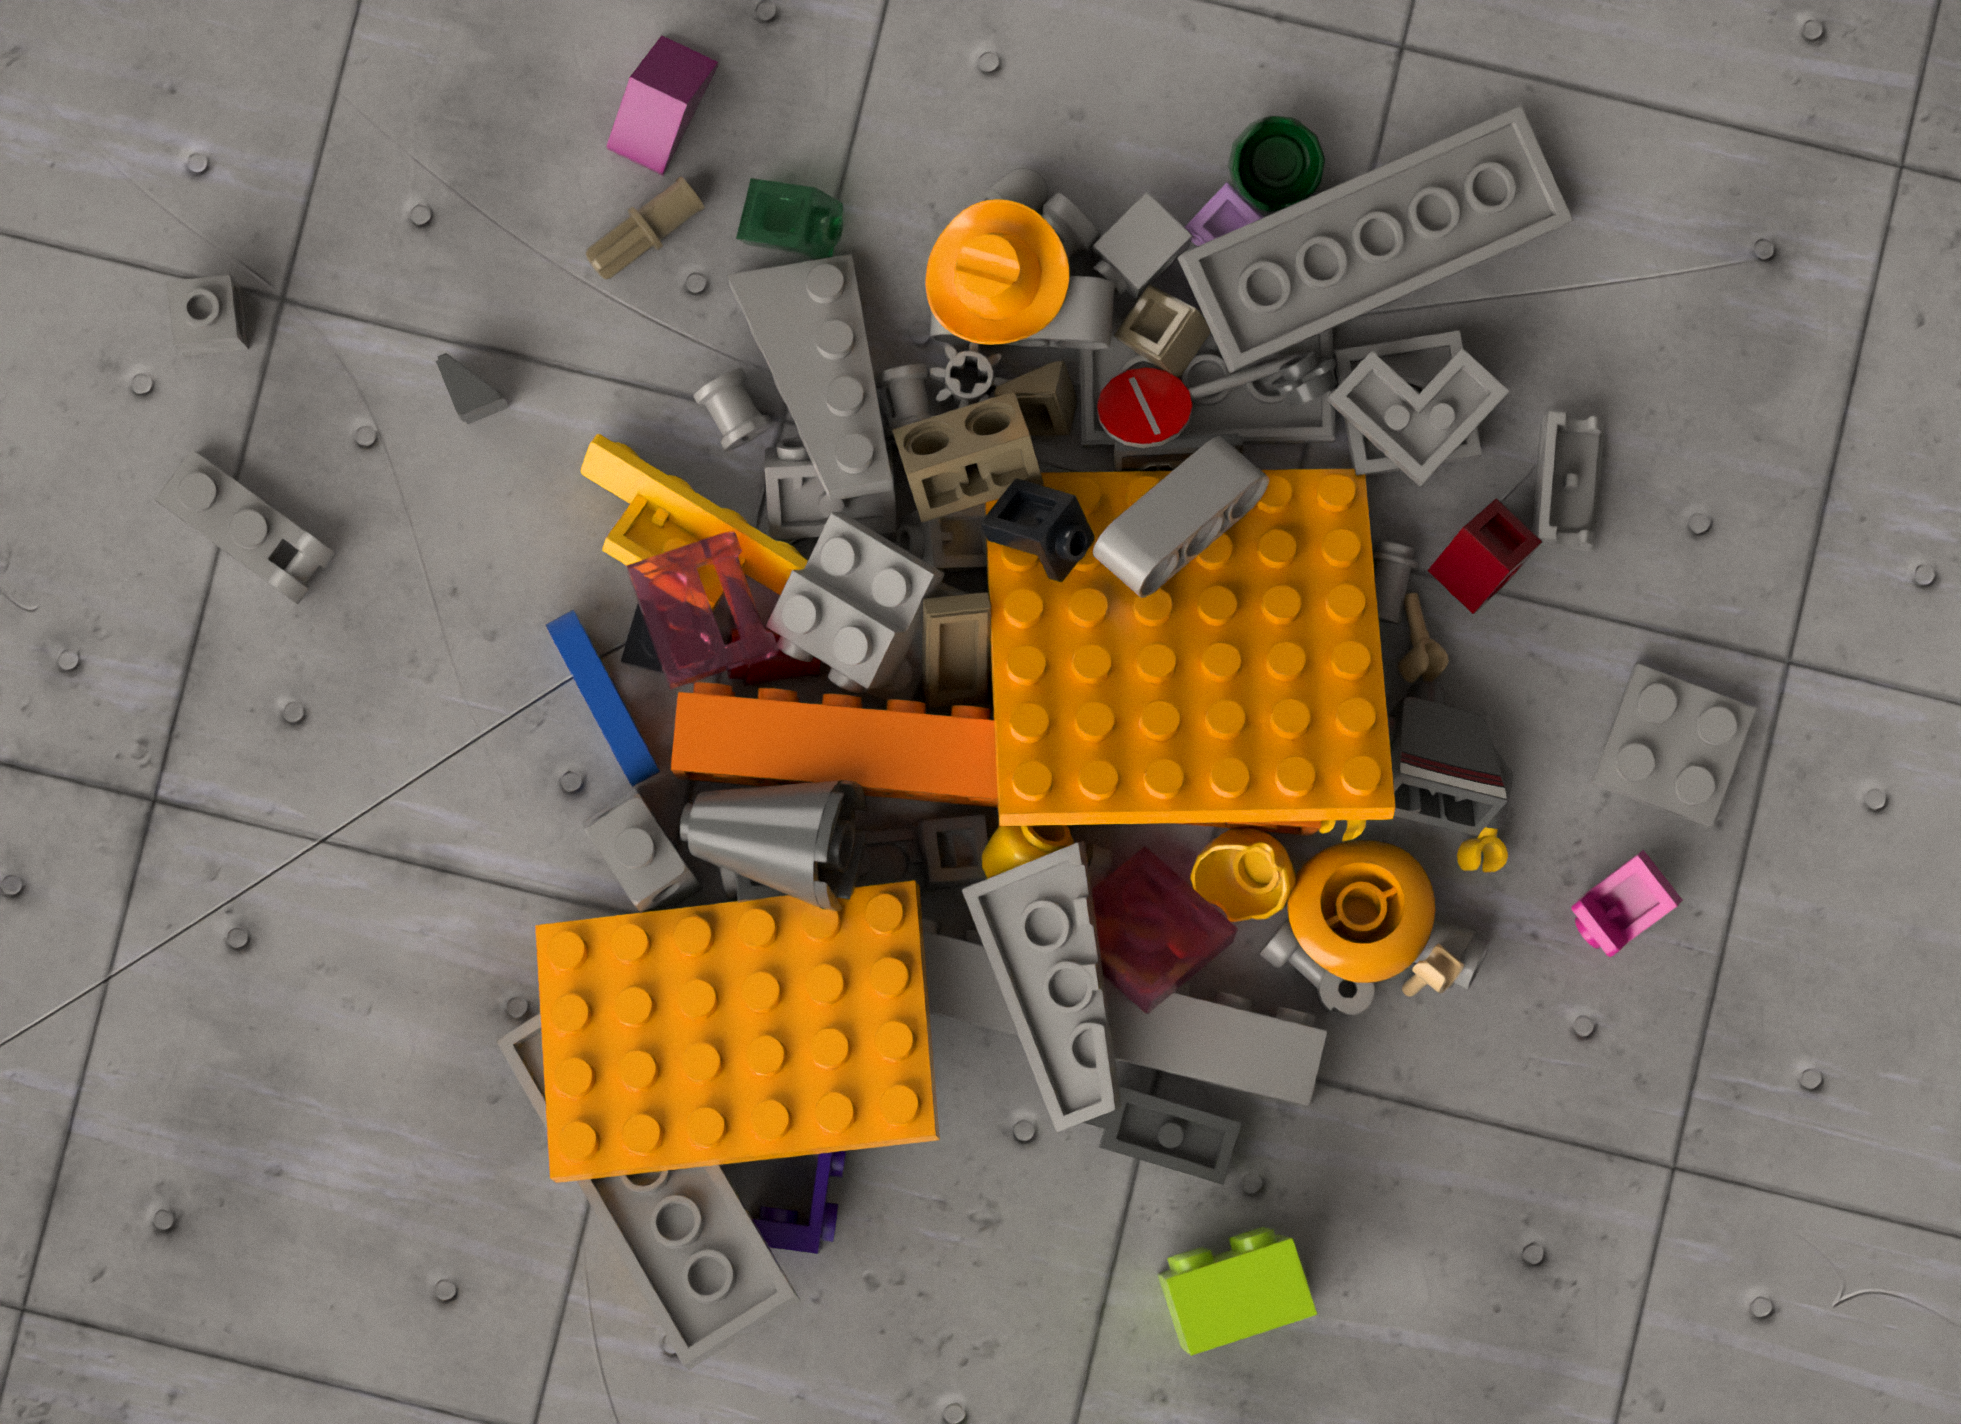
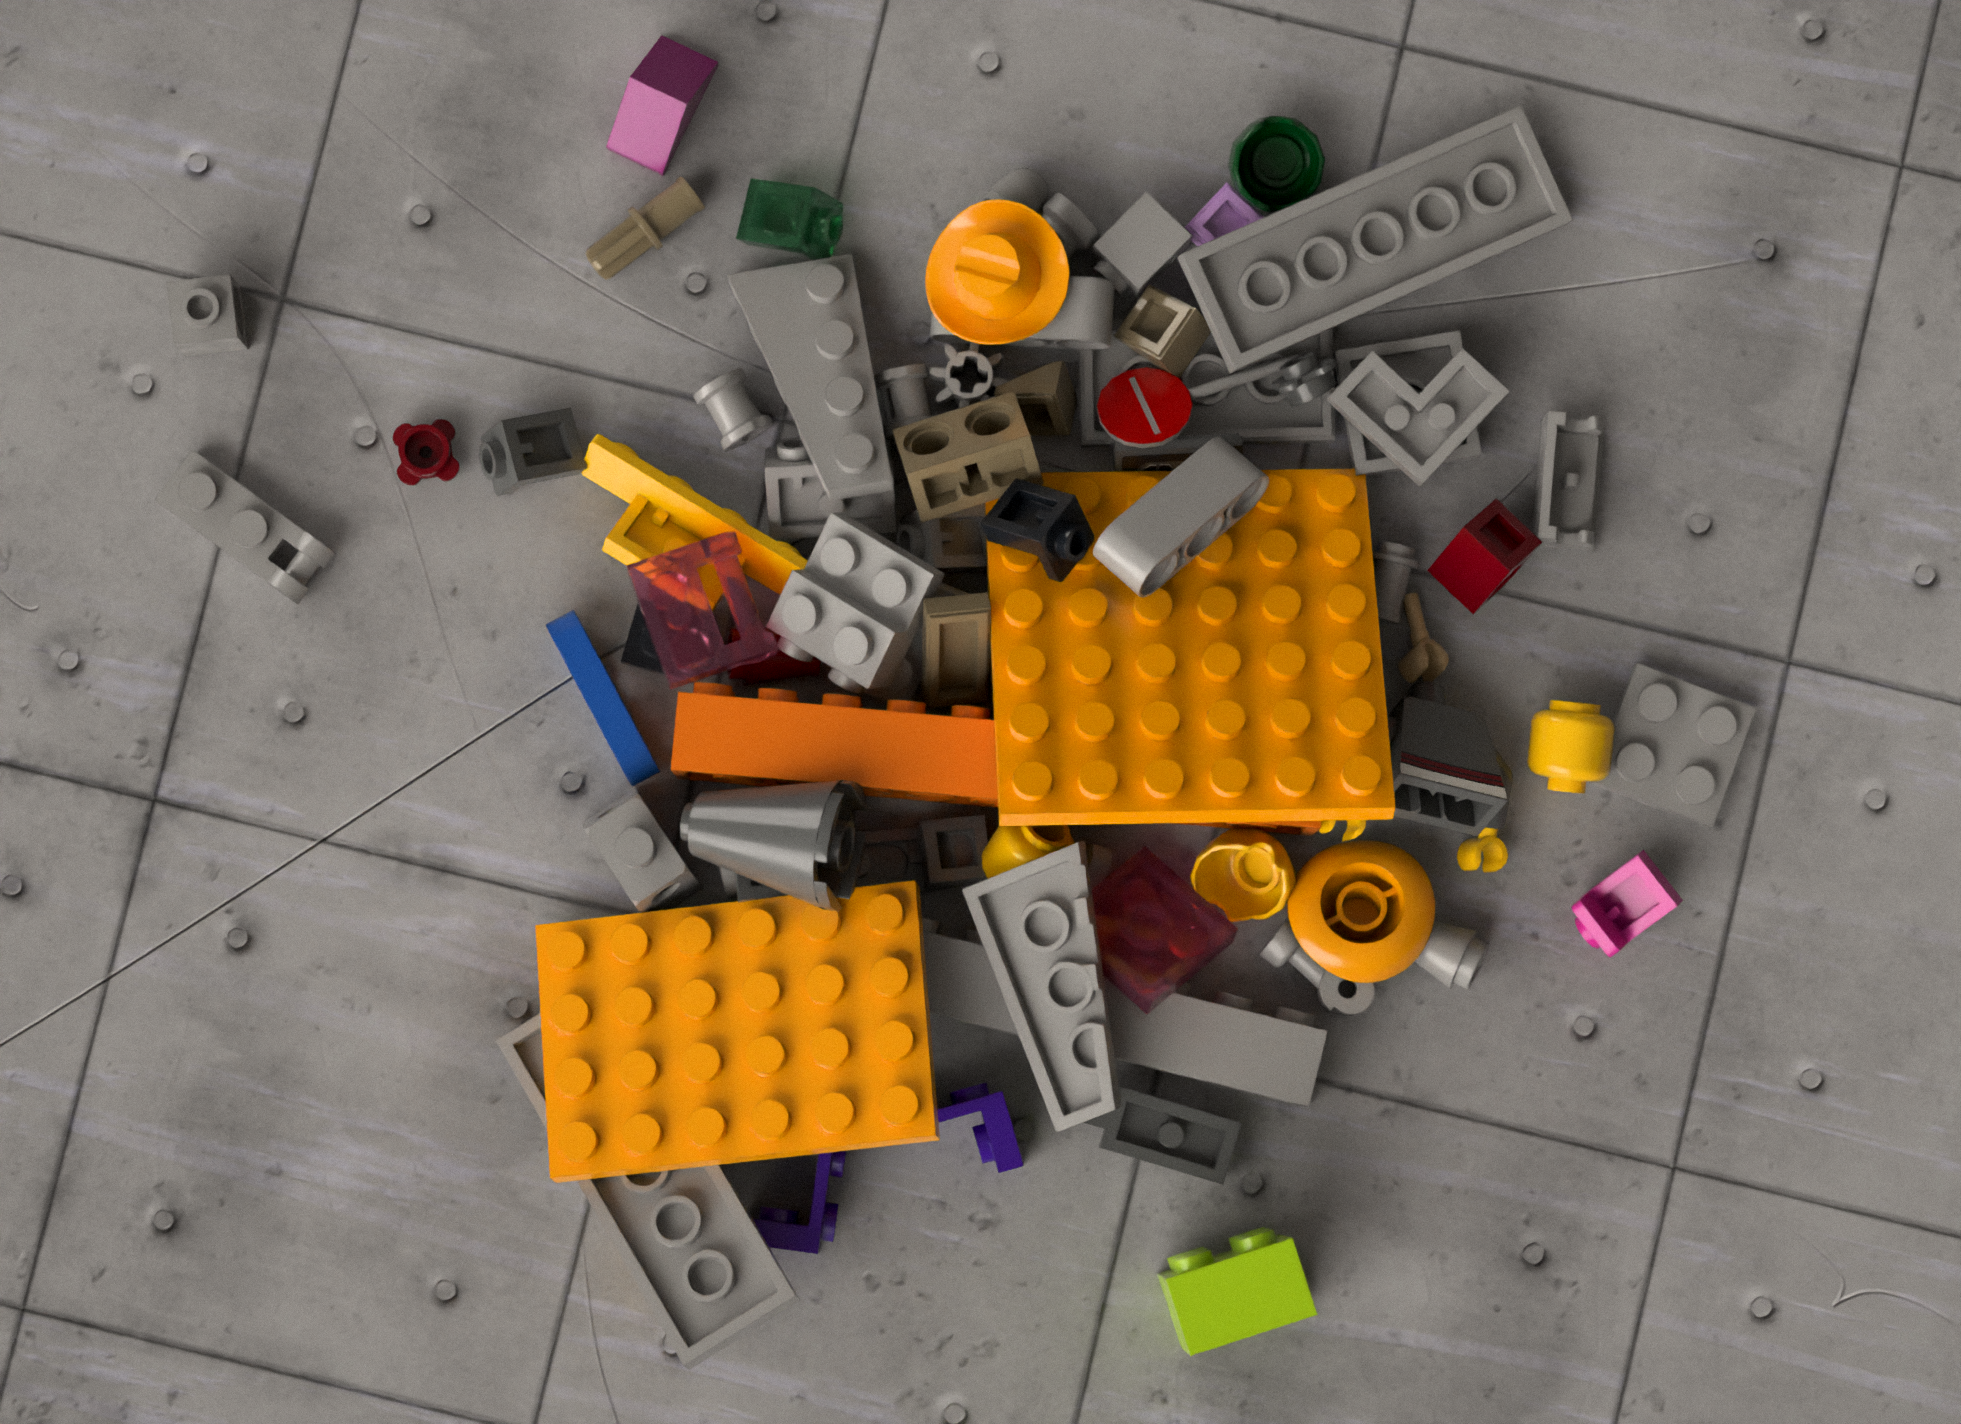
(410, 442): none -> dark red plate
(468, 392): dark grey slope -> none
(531, 450): none -> dark grey bracket
(996, 1135): none -> dark purple bracket
(1437, 970): tan hand -> none
(1570, 745): none -> yellow head

